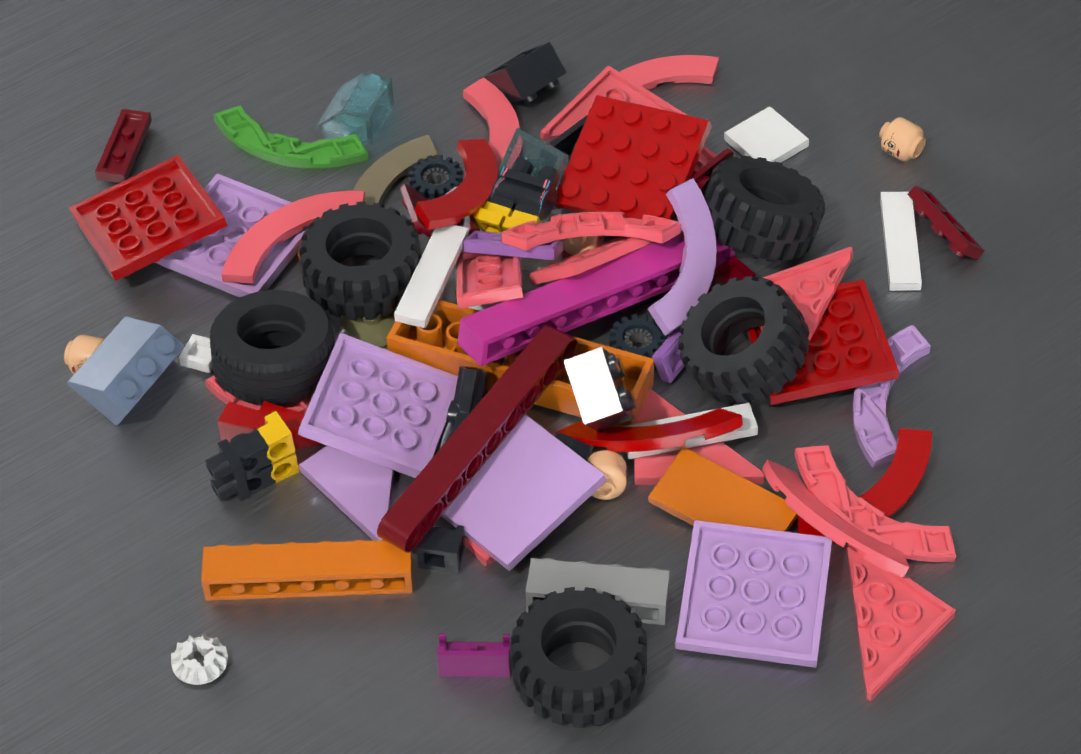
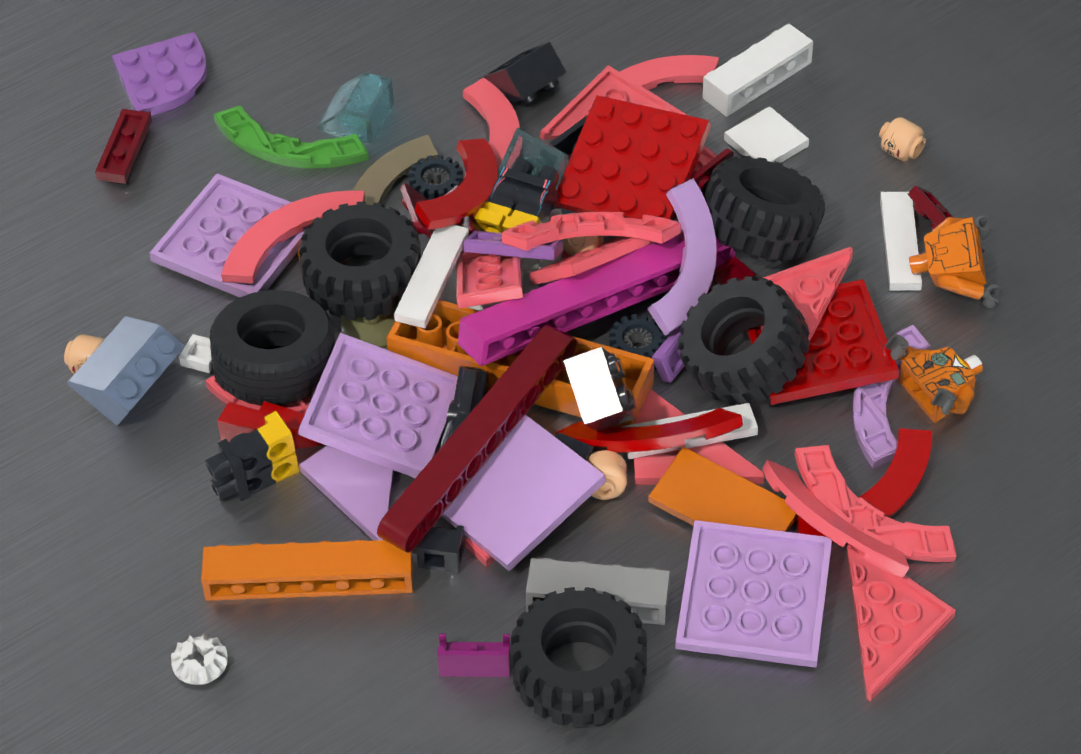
(147, 217): red plate -> none
(162, 73): none -> medium lavender plate
(757, 69): none -> white brick
(936, 378): none -> orange torso
(957, 259): none -> orange torso

